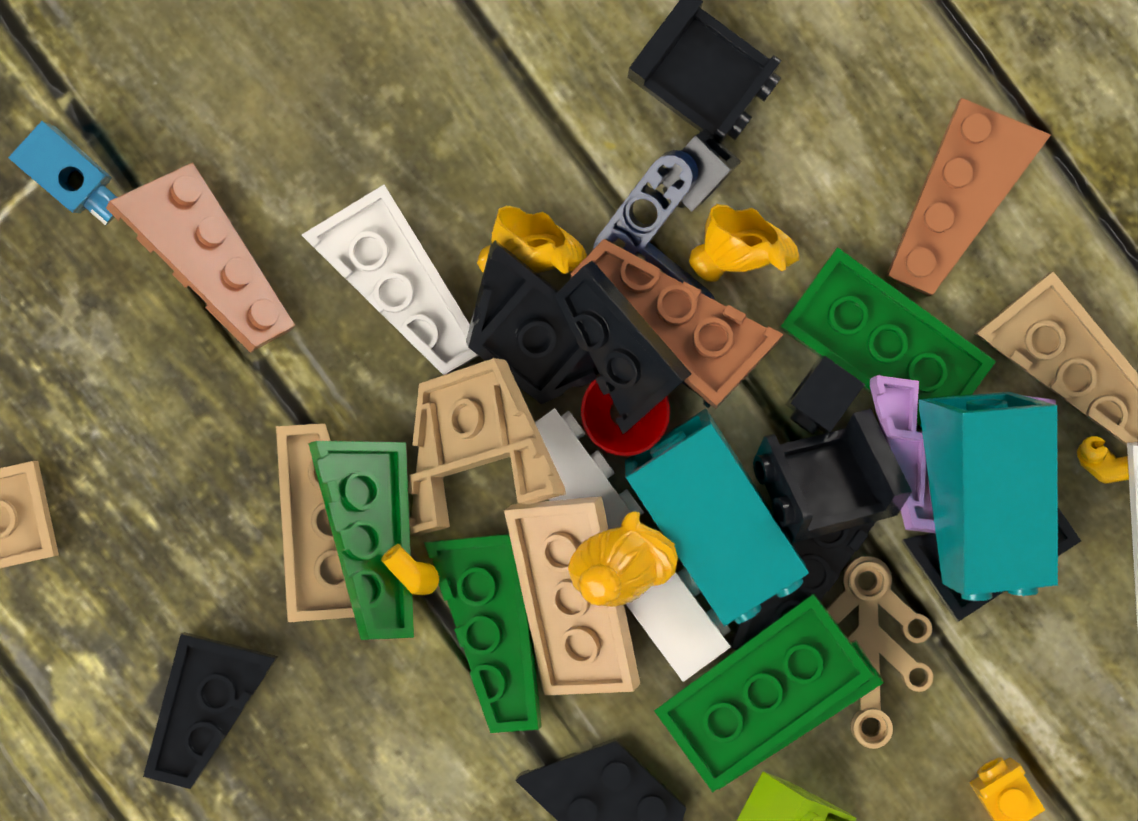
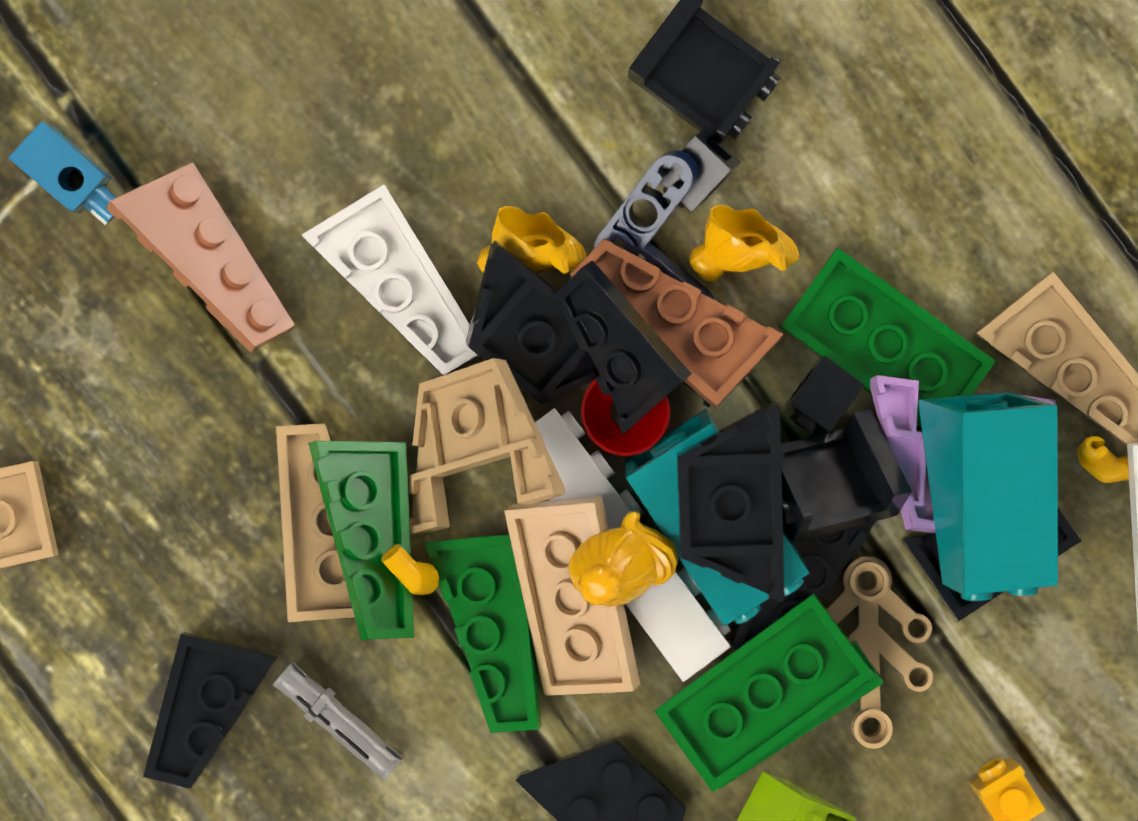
(337, 720): none -> light grey pin
(735, 502): none -> black wing
(965, 185): nougat wing -> none

